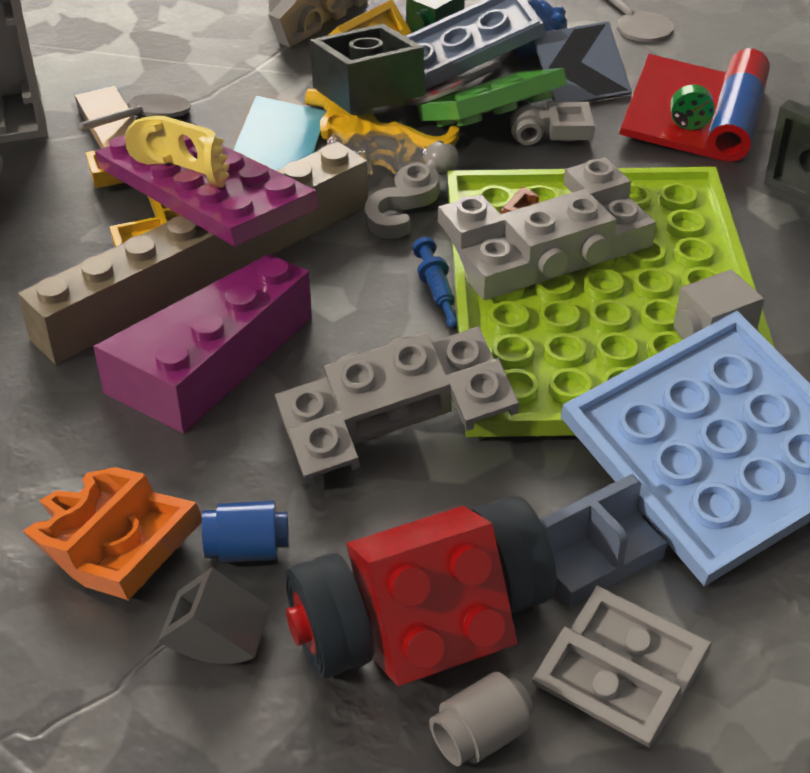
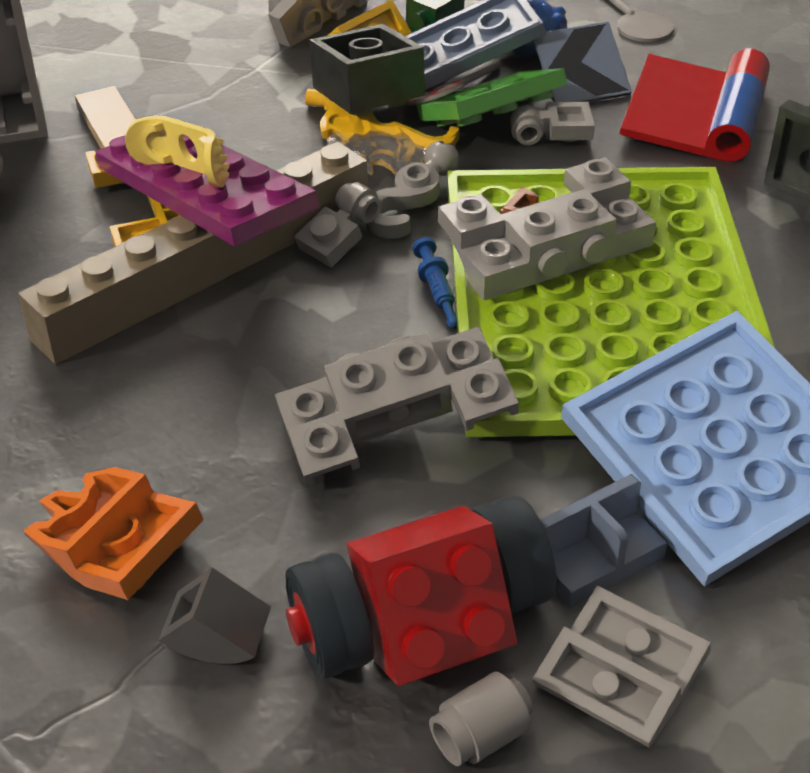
(145, 104): light grey piece -> none
(205, 344): magenta wedge -> none
(244, 531): blue brick -> none
(279, 132): sticker -> none
(333, 234): none -> light grey plate
(692, 107): green tile -> none
(714, 299): light grey brick -> none

